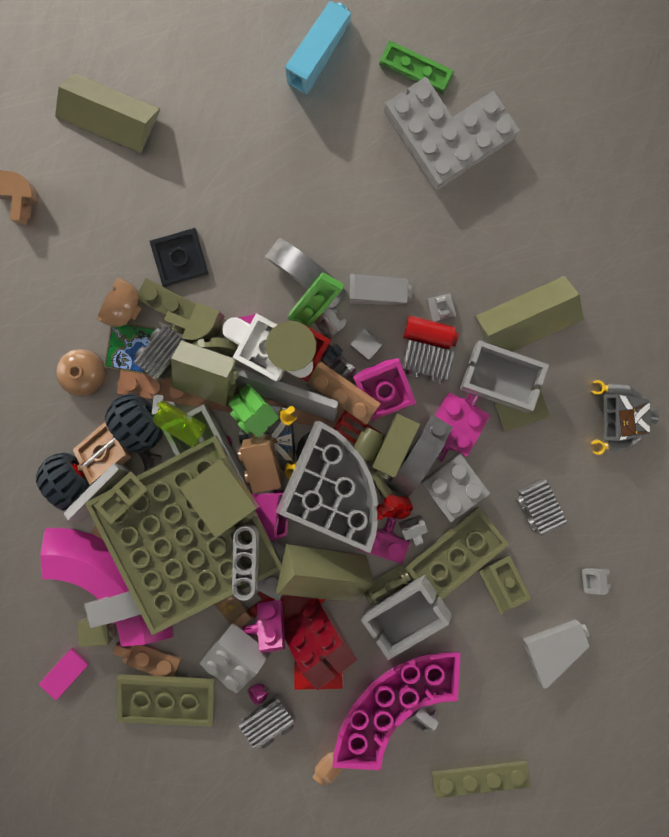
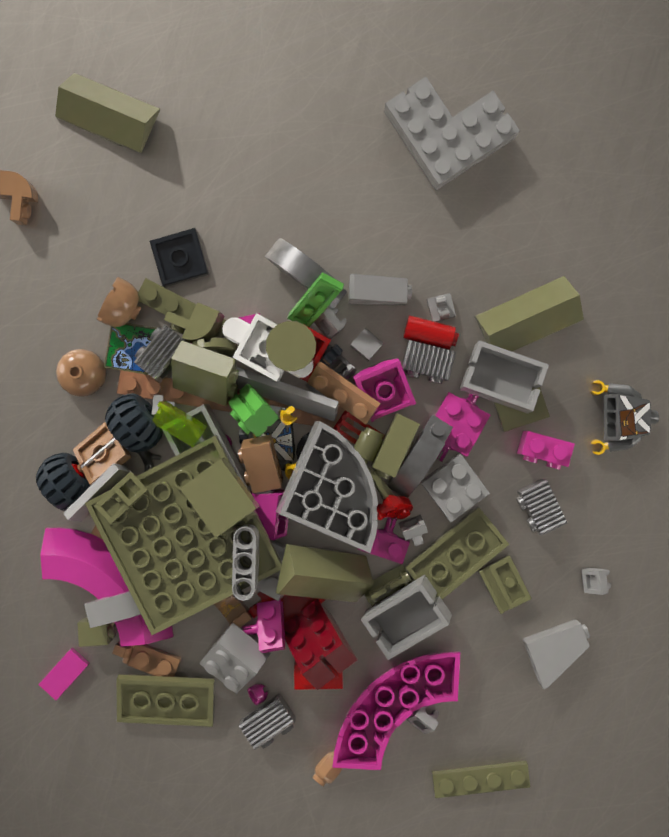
(317, 47): medium azure slope -> none
(415, 66): bright green tile -> none
(545, 448): none -> dark pink brick

